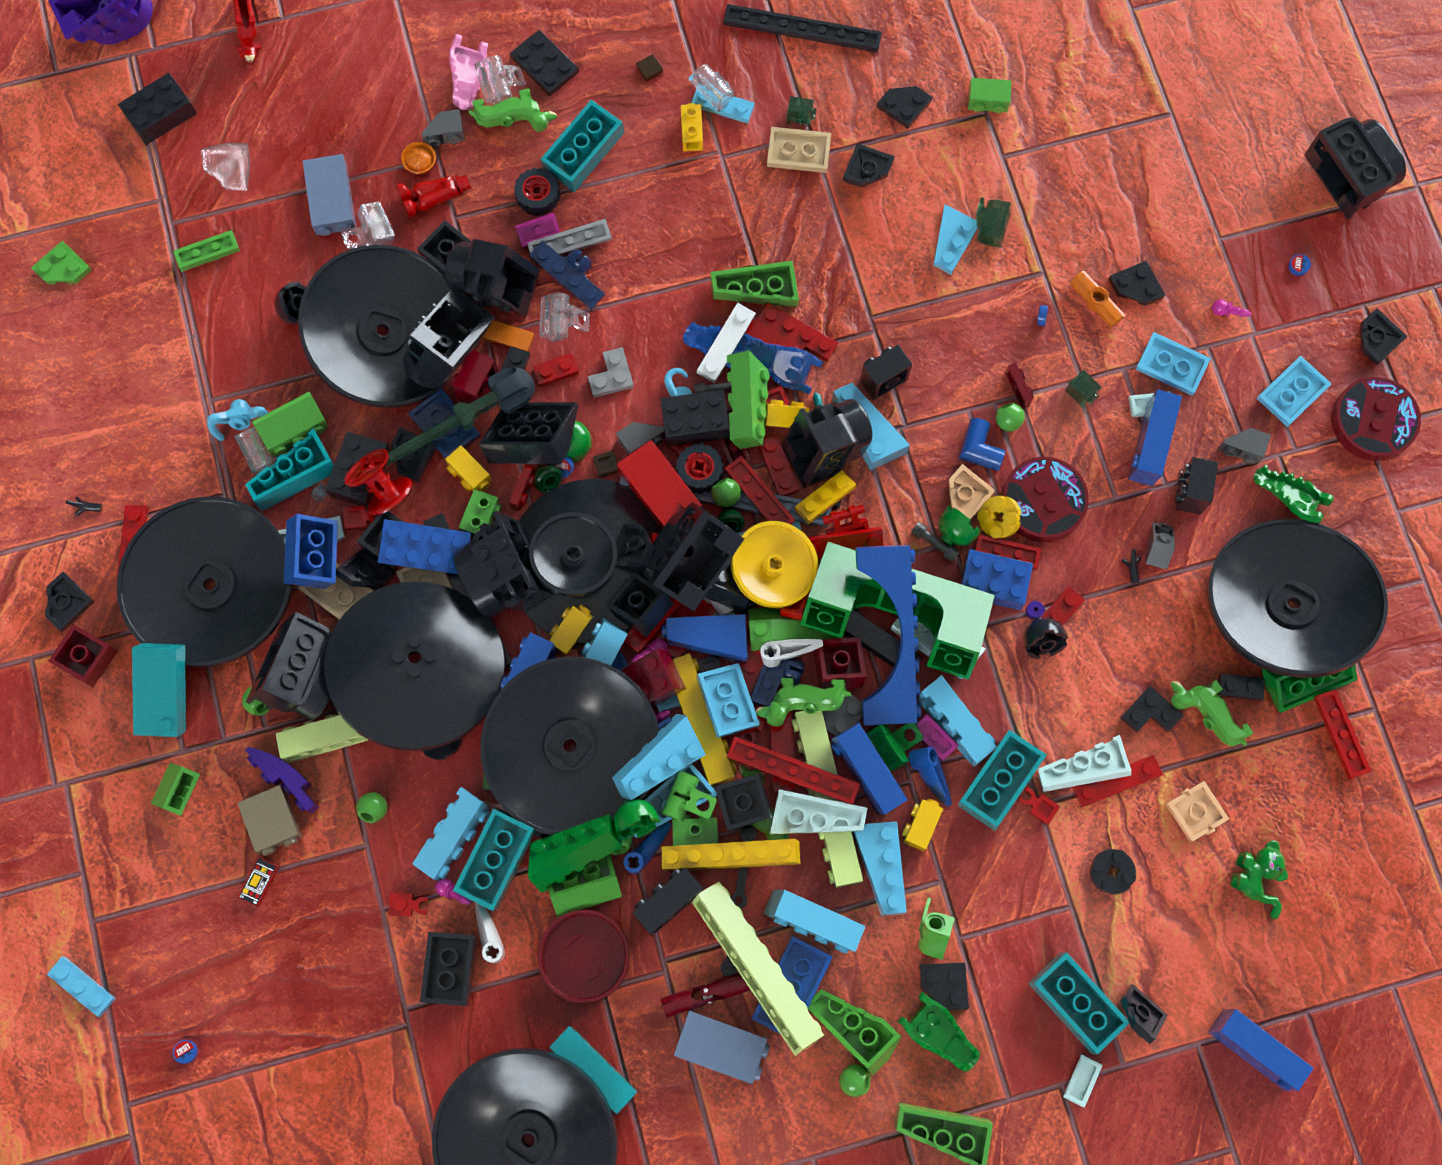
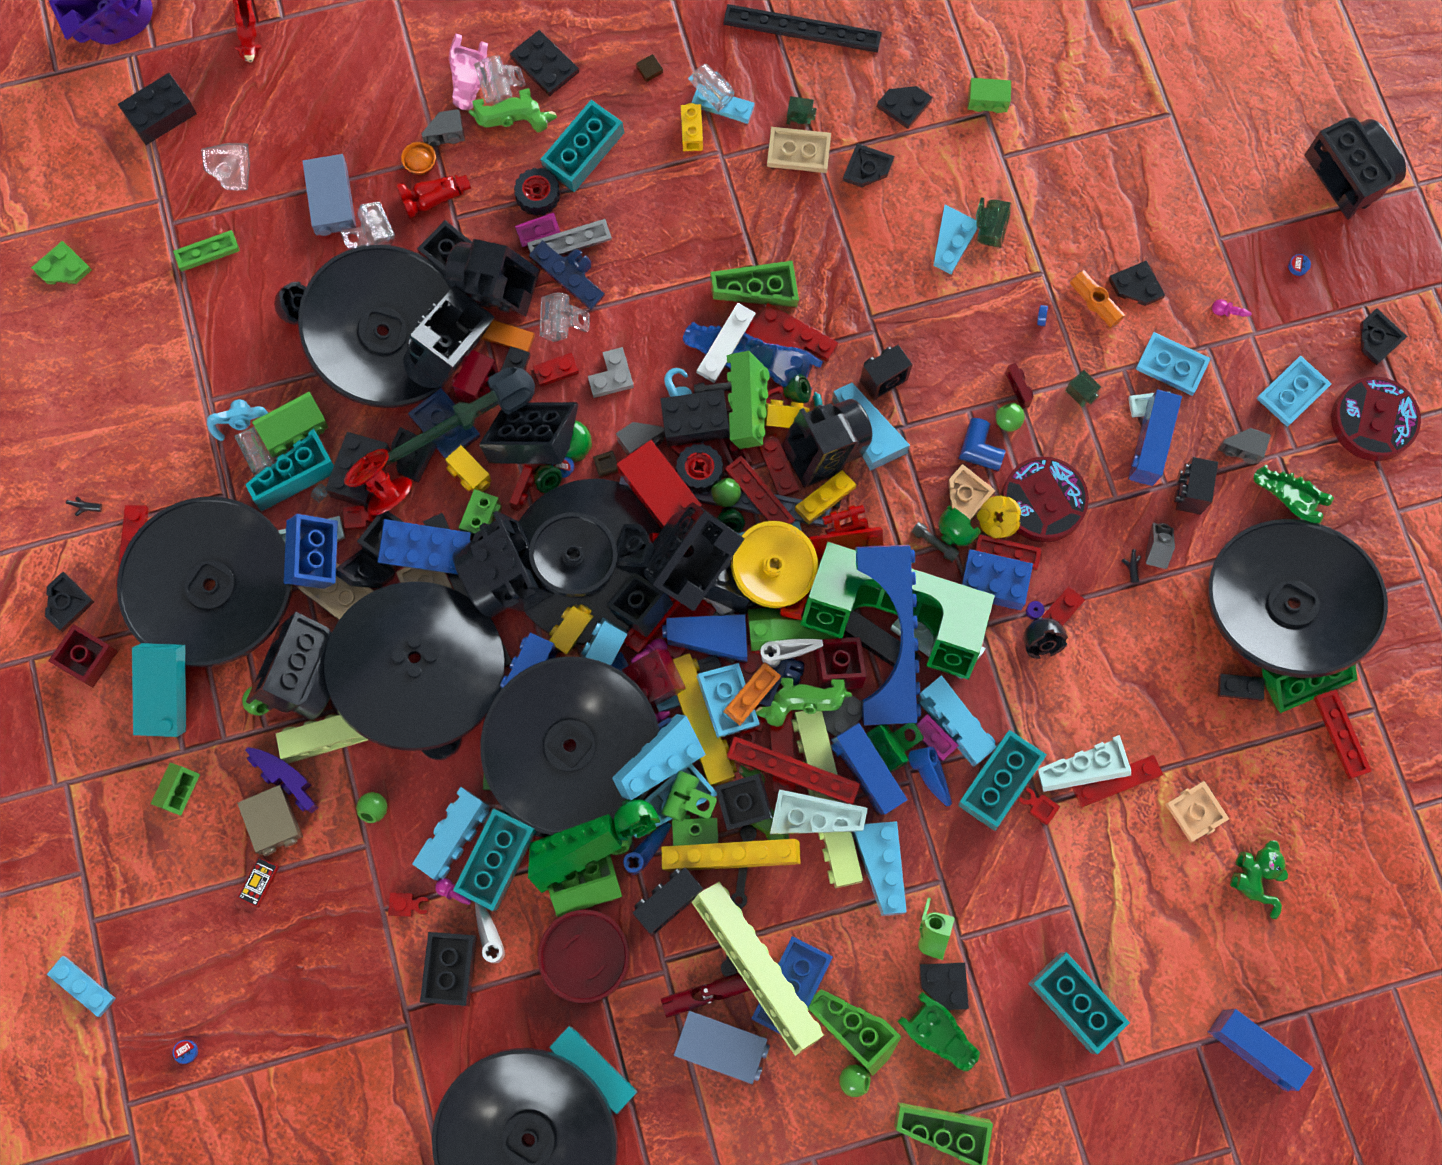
(752, 693): none -> orange tile
(798, 389): none -> dark green brick
(815, 920): medium azure wedge -> none
(923, 824): yellow brick -> none
(1082, 1081): light aqua tile -> none
(1117, 859): black plate -> none
(1142, 1014): black plate -> none
(1152, 706): black plate -> none
(1213, 709): bright green animal -> none

